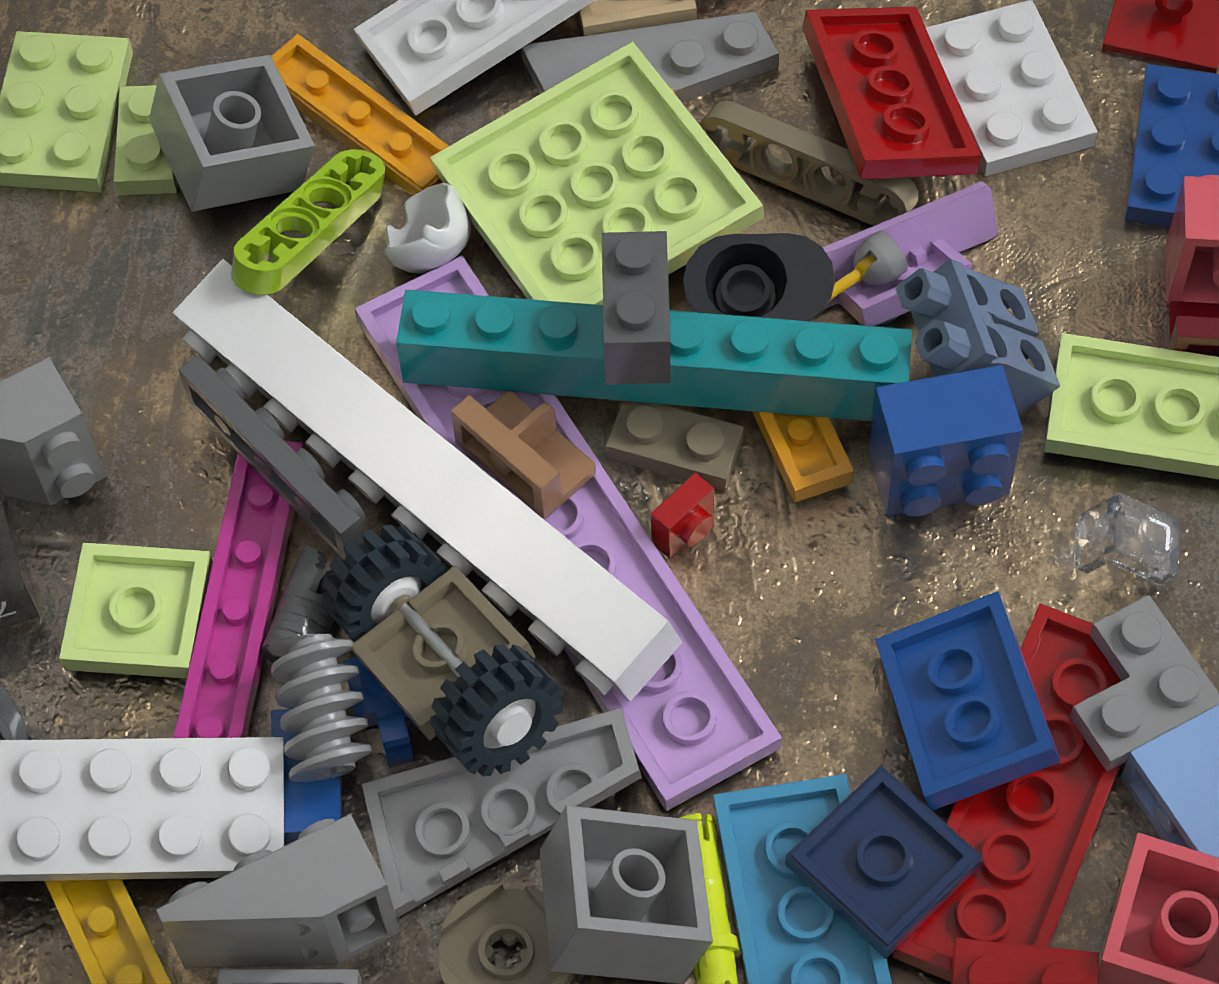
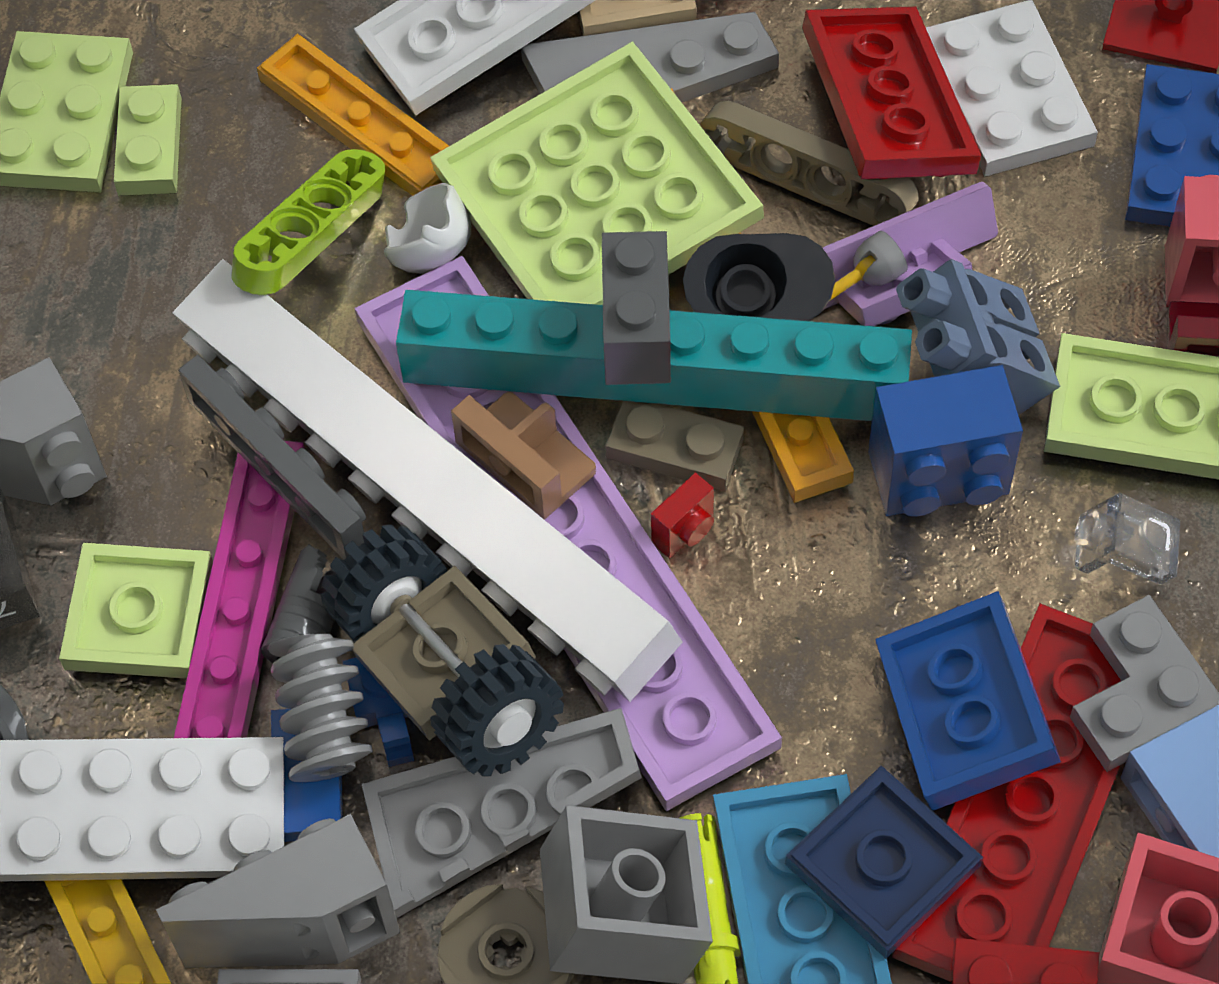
(230, 132): light grey brick -> none

